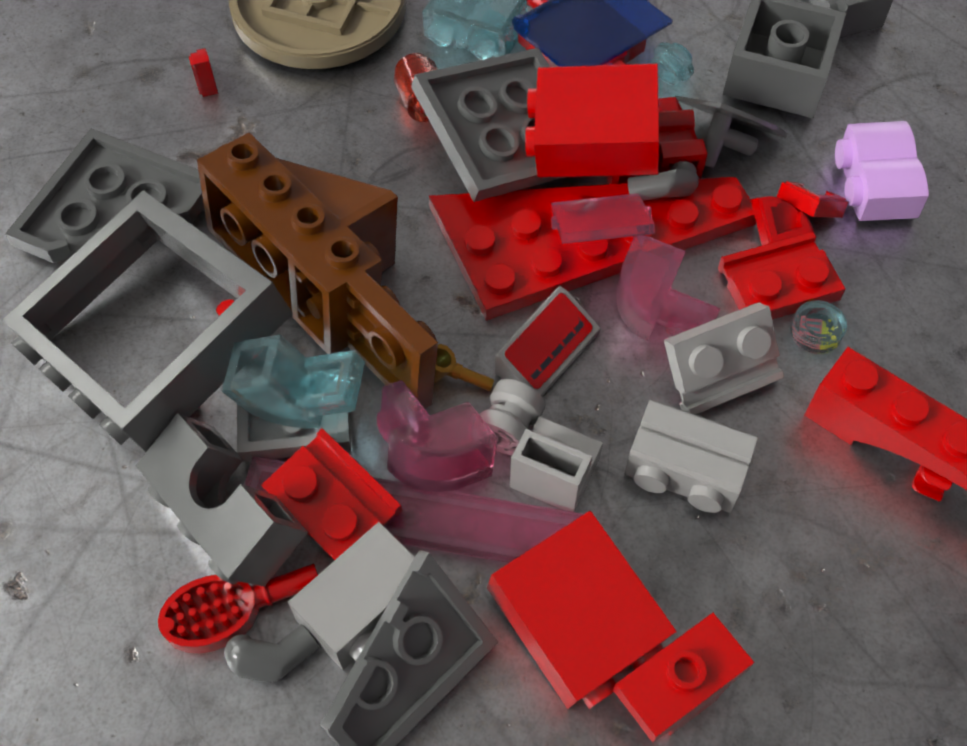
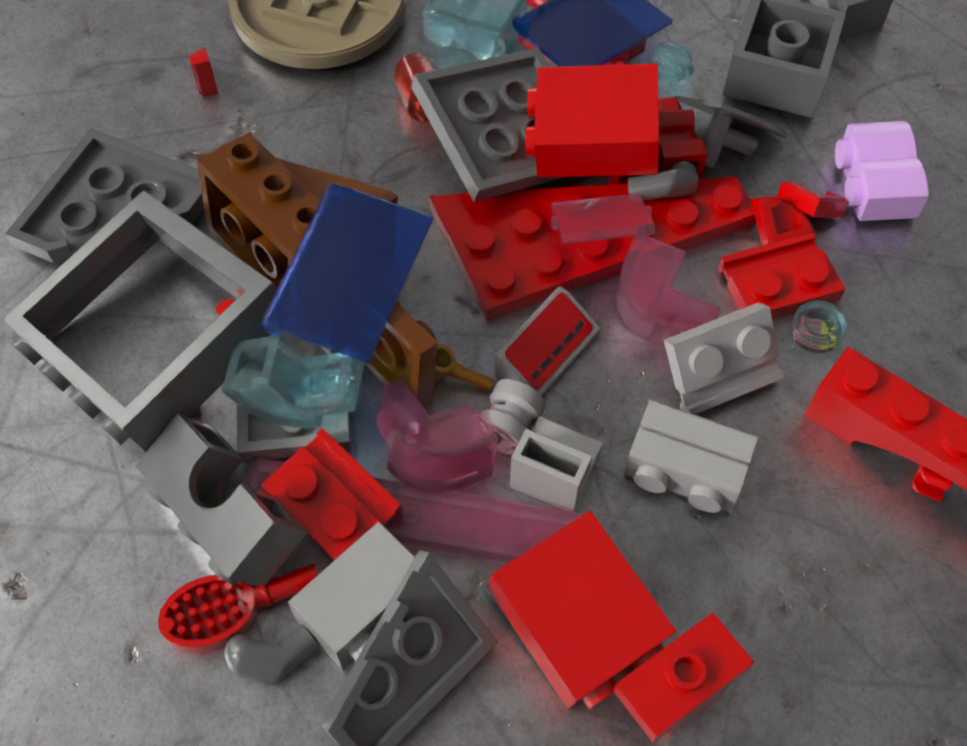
(347, 272): none -> clear blue piece

